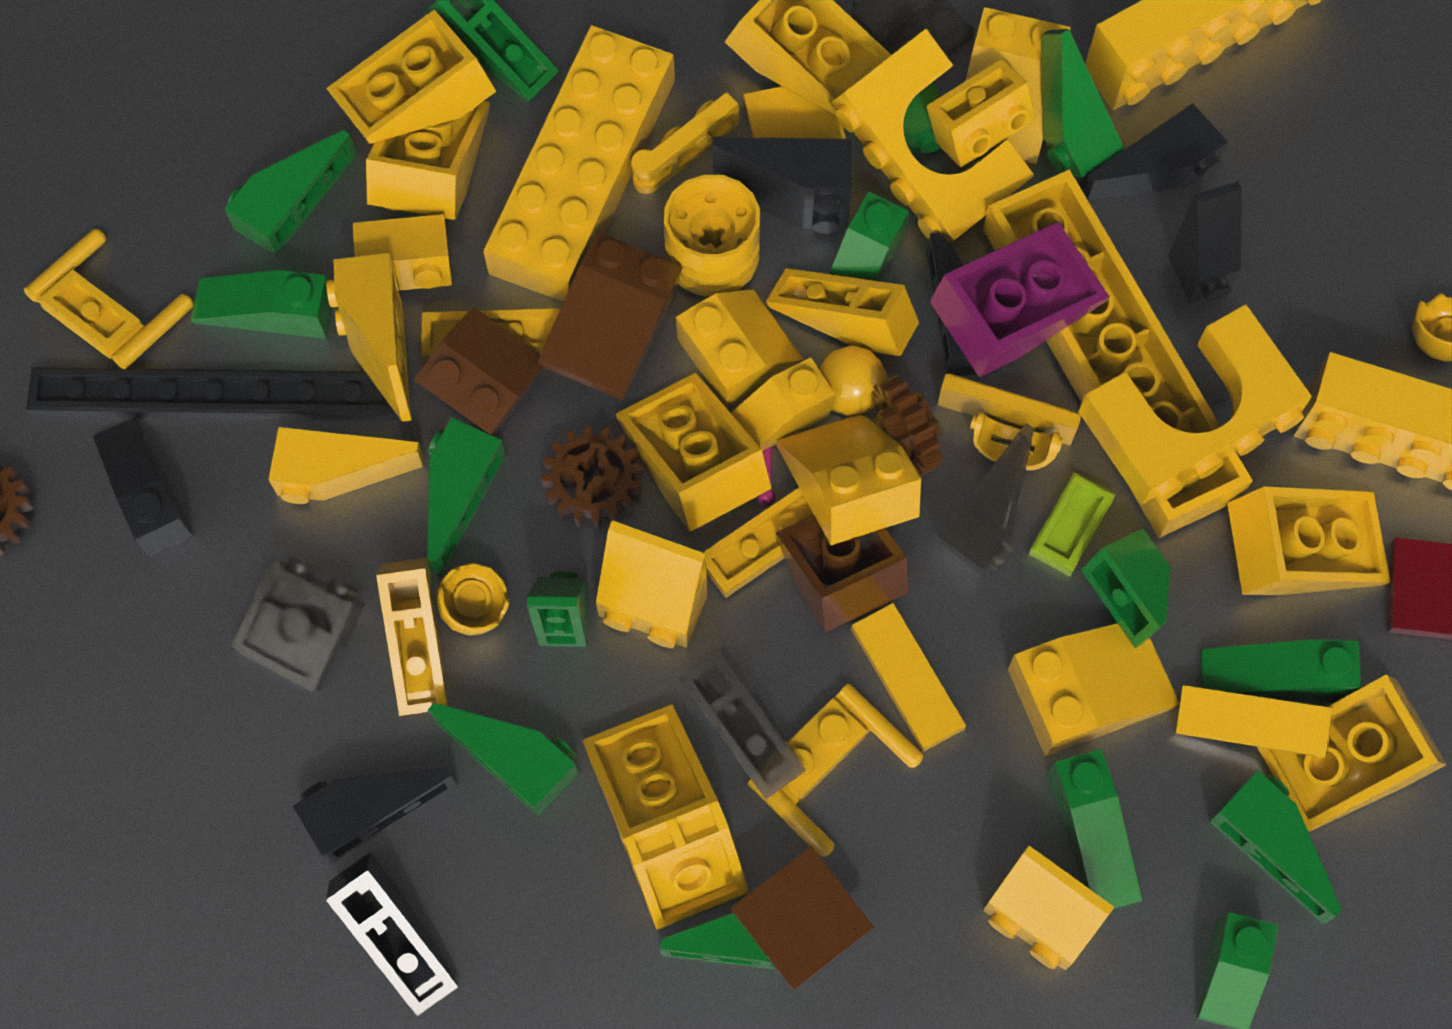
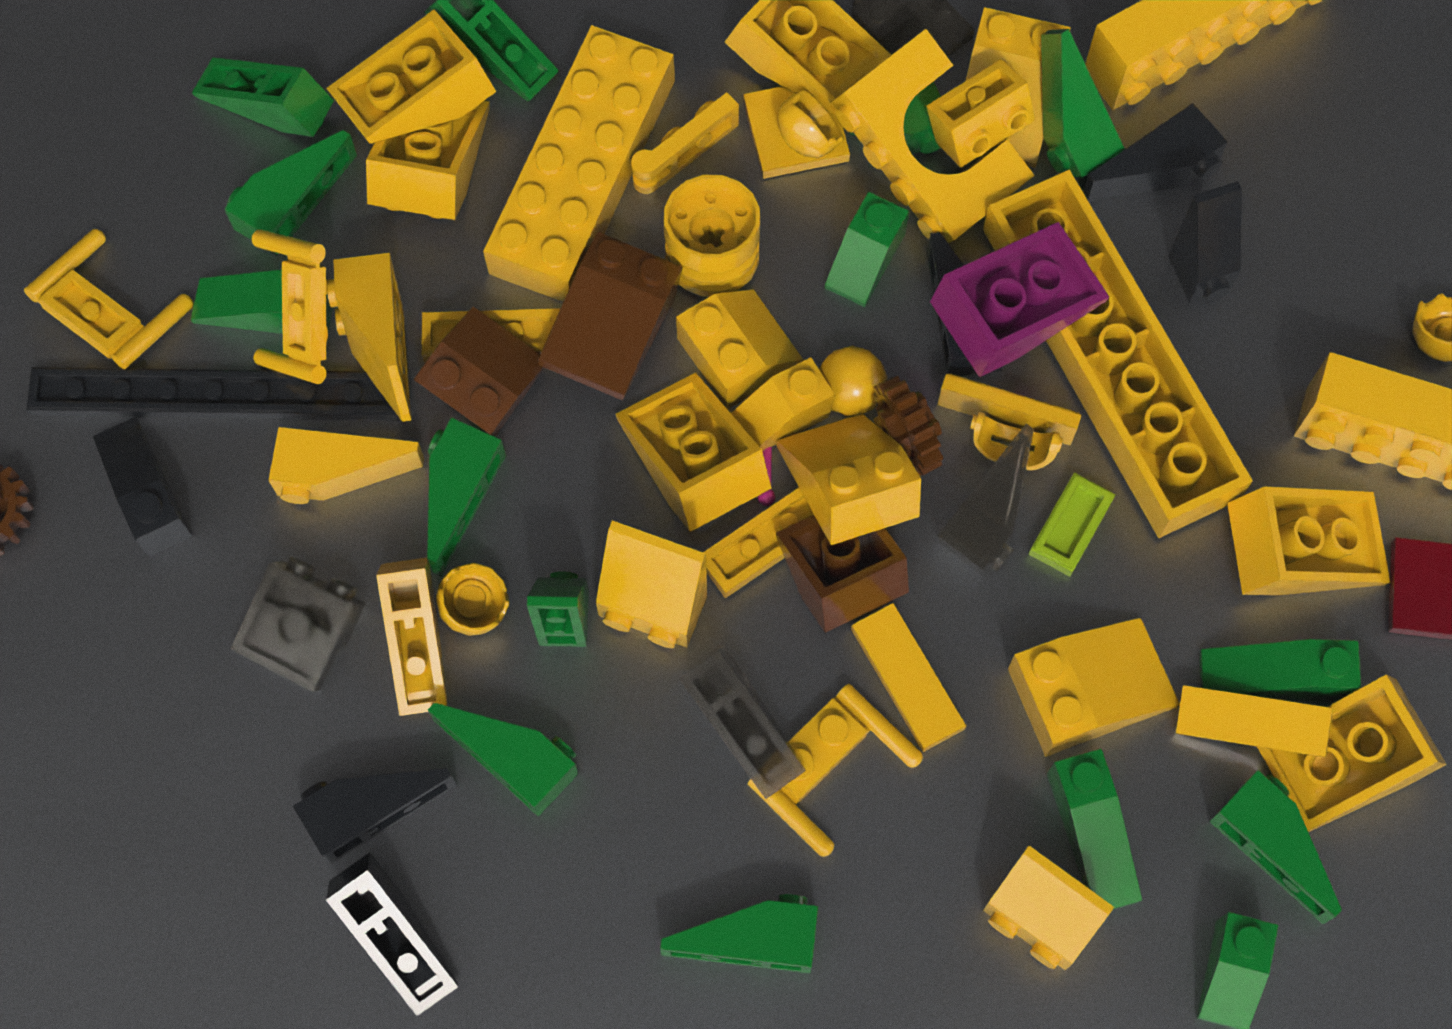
(266, 93): none -> green slope
(302, 308): none -> yellow plate
(415, 246): yellow brick -> none
(610, 483): reddish brown gear -> none
(666, 816): yellow bracket -> none
(792, 177): black slope -> none
(802, 918): reddish brown tile -> none
(808, 126): none -> yellow hair
(848, 309): yellow slope -> none
(1132, 584): green slope -> none
(1159, 457): yellow arch -> none

